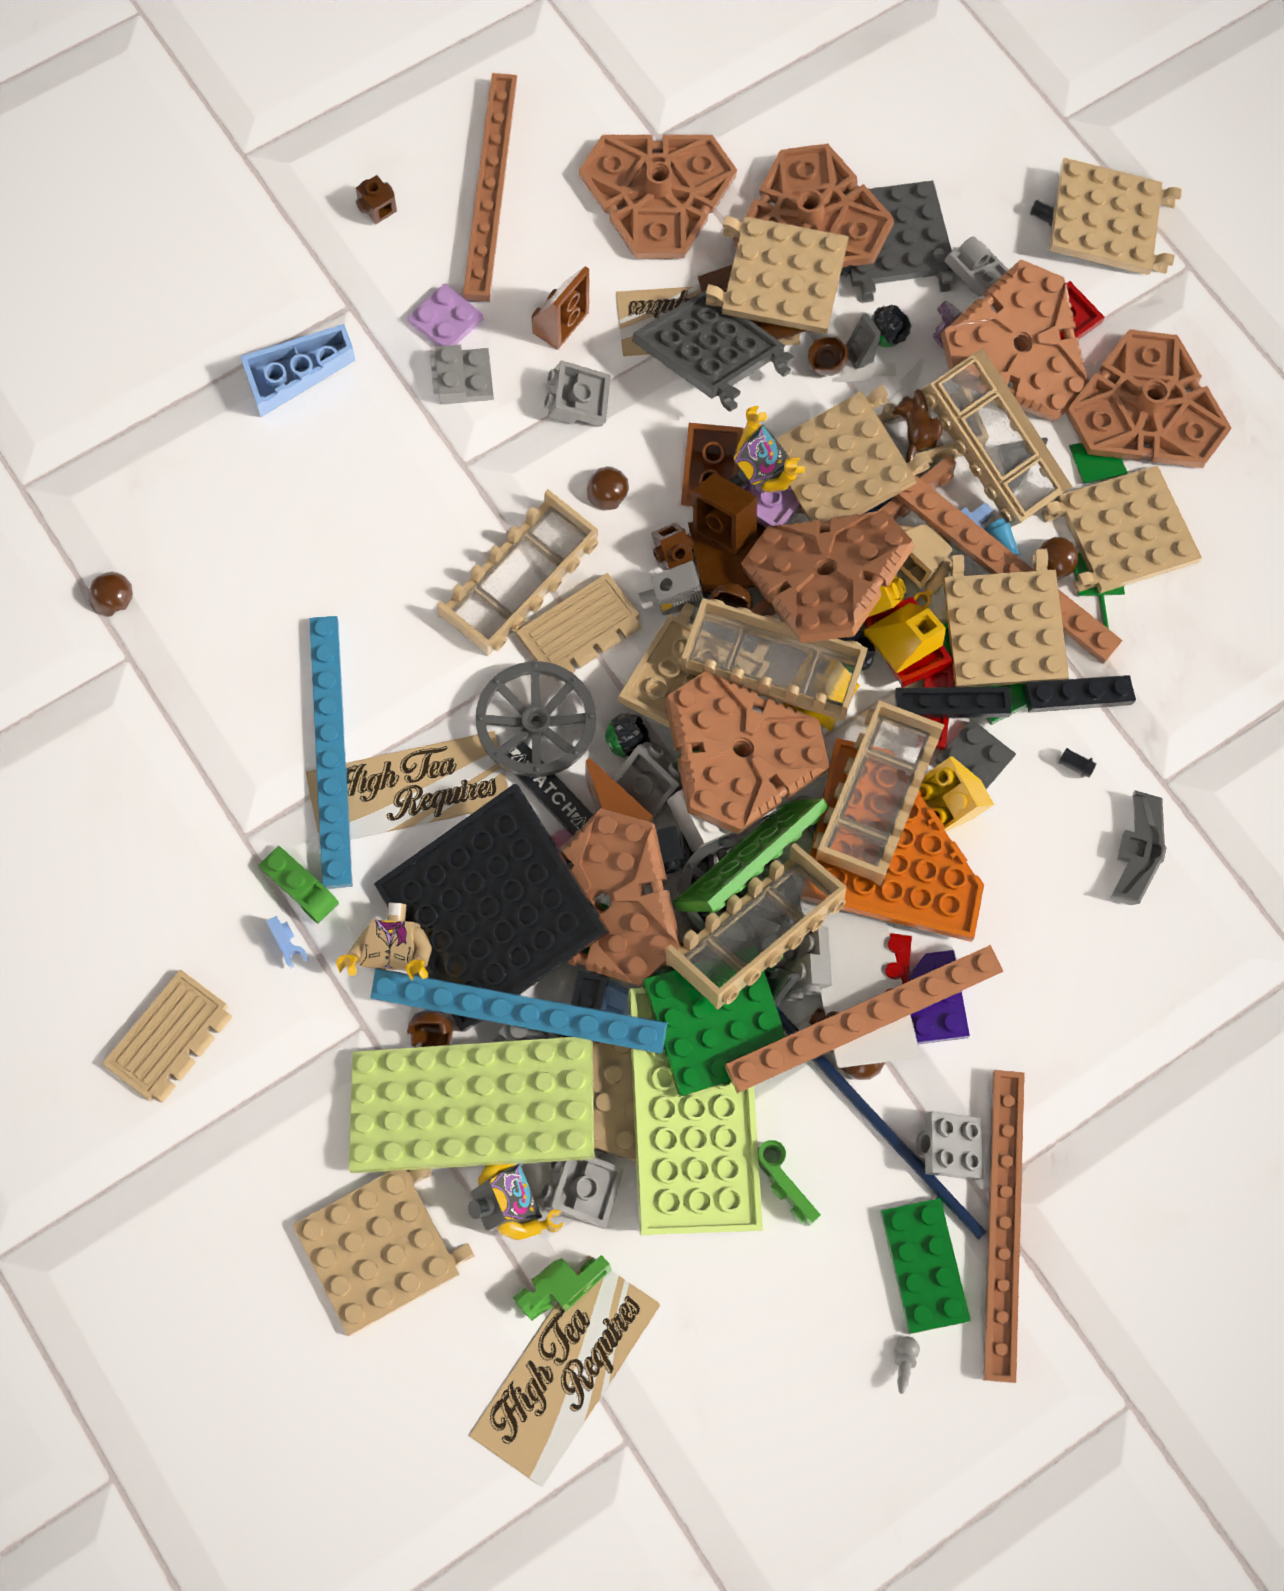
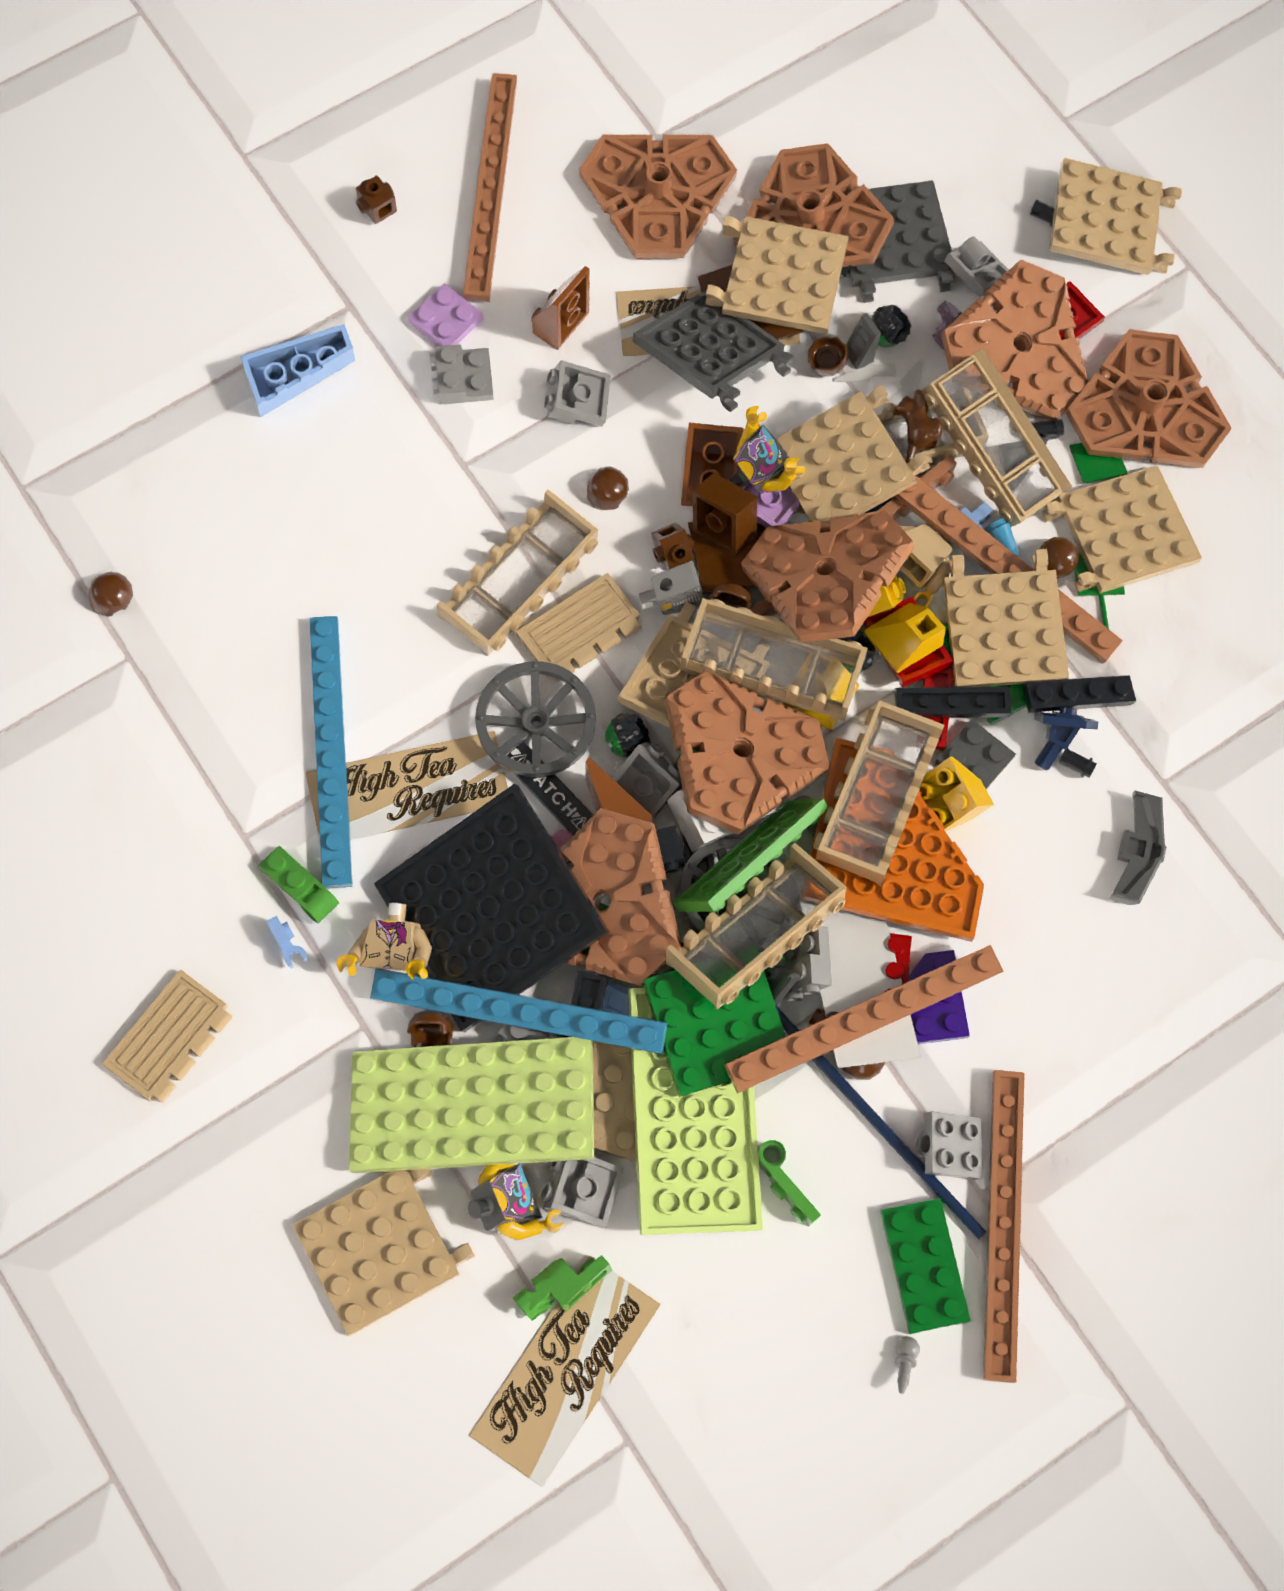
(1050, 428): none -> black pin
(1060, 732): none -> dark blue piece

